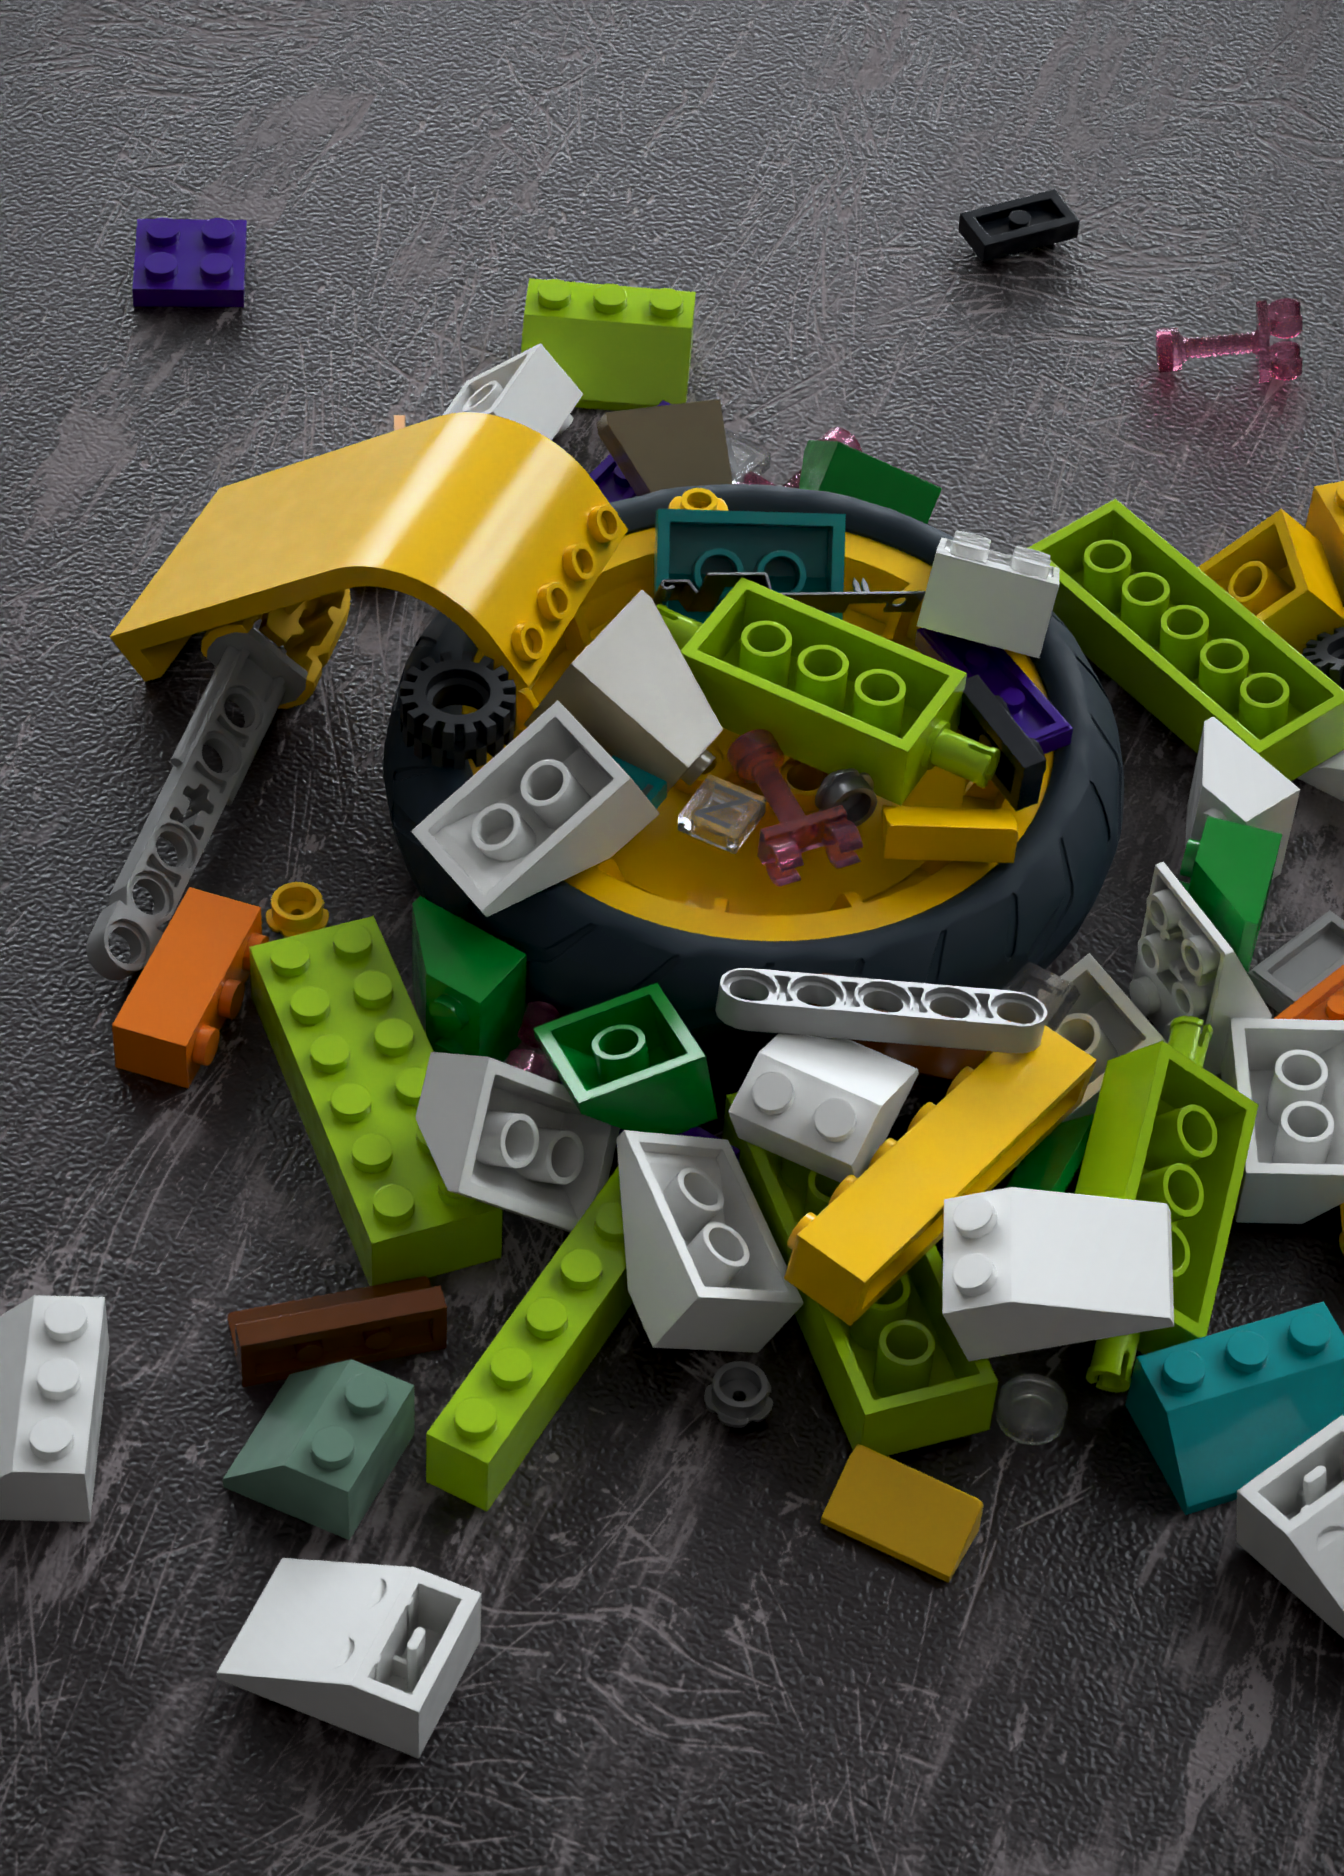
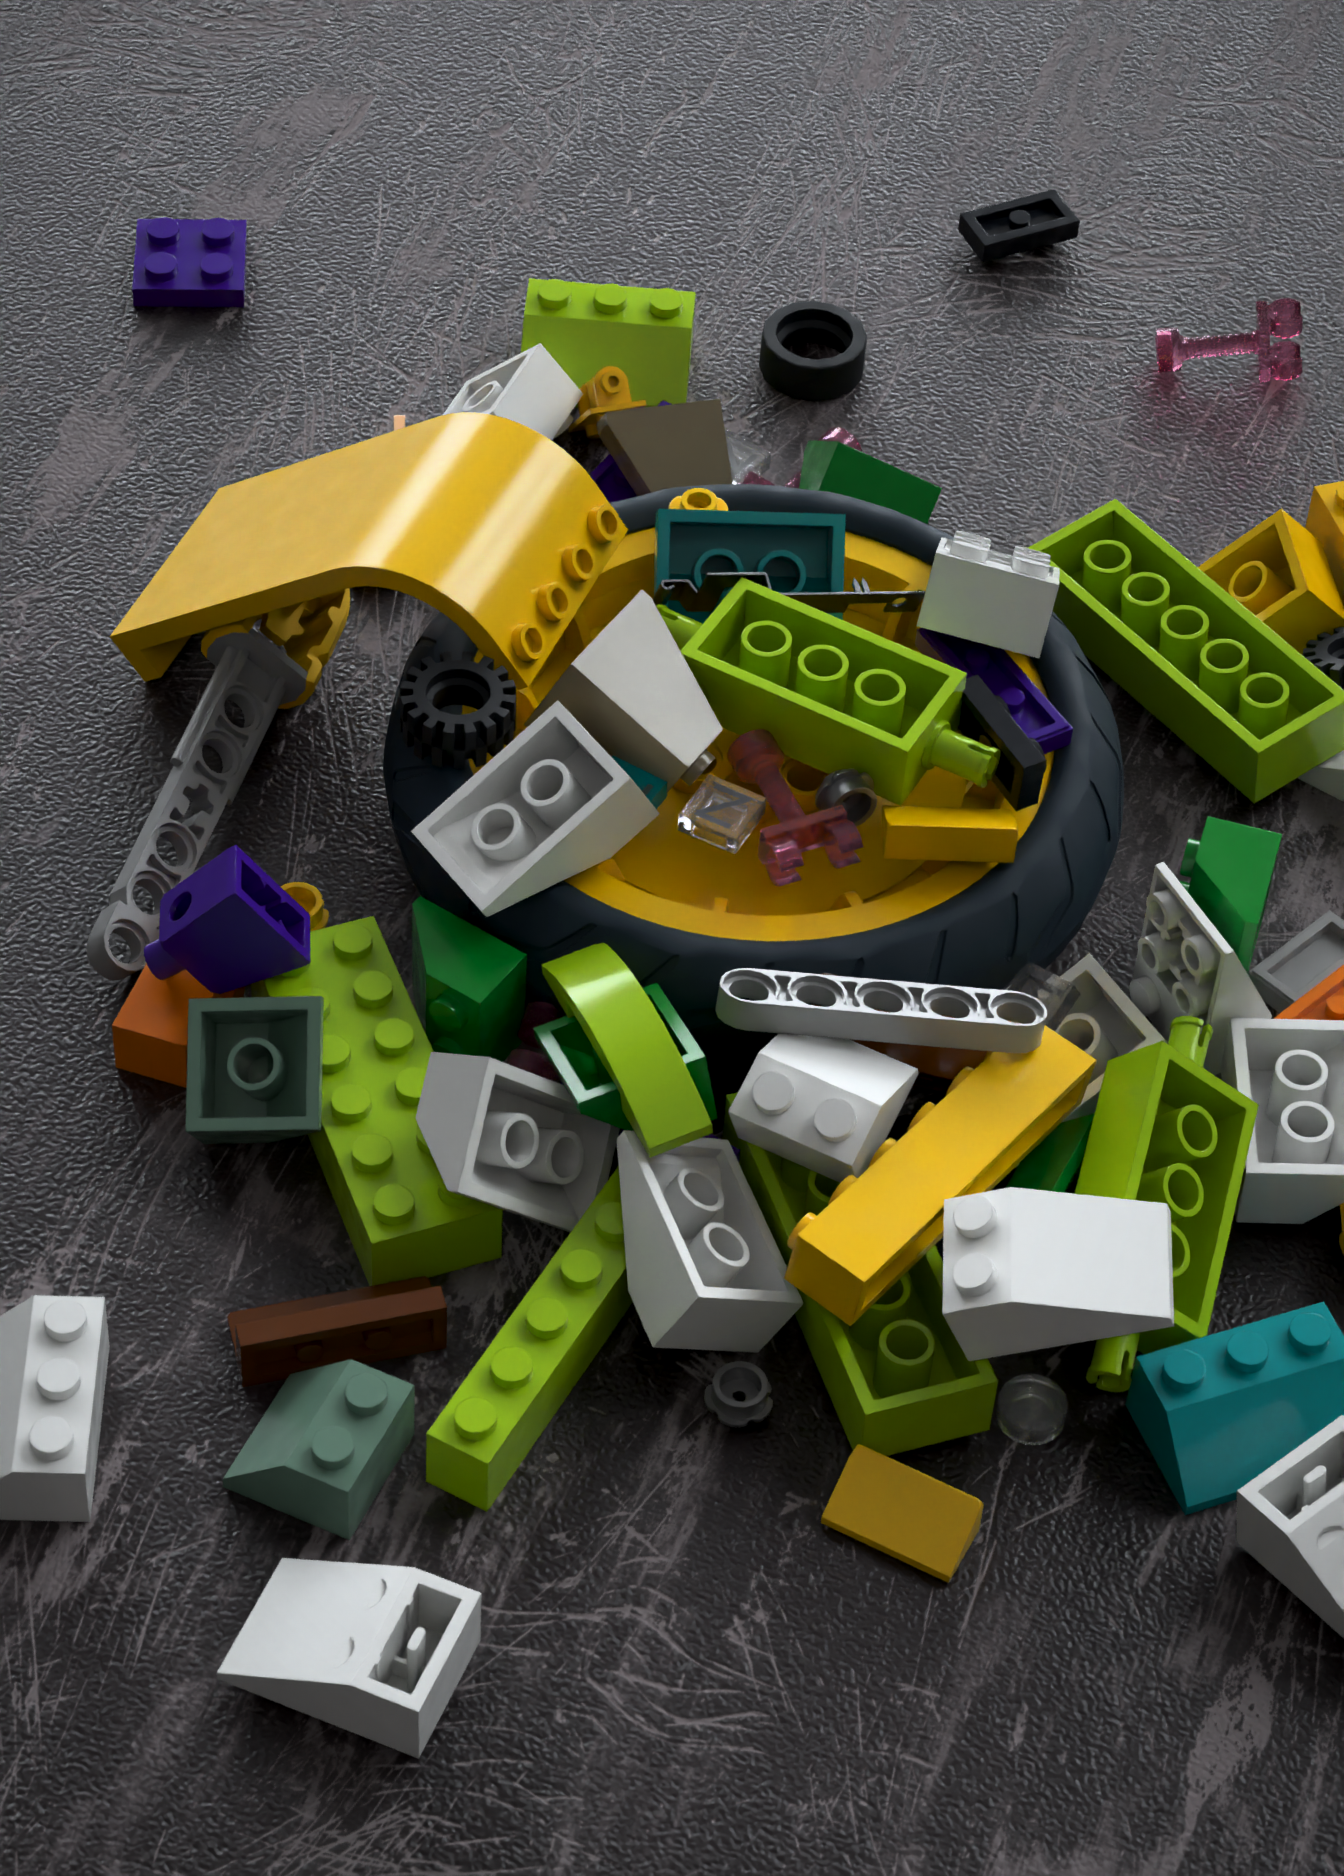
(229, 926): none -> dark purple torso
(254, 1068): none -> sand green slope
(603, 394): none -> yellow hinge
(632, 1045): none -> lime slope
(807, 377): none -> black tyre
(1239, 788): white slope -> none

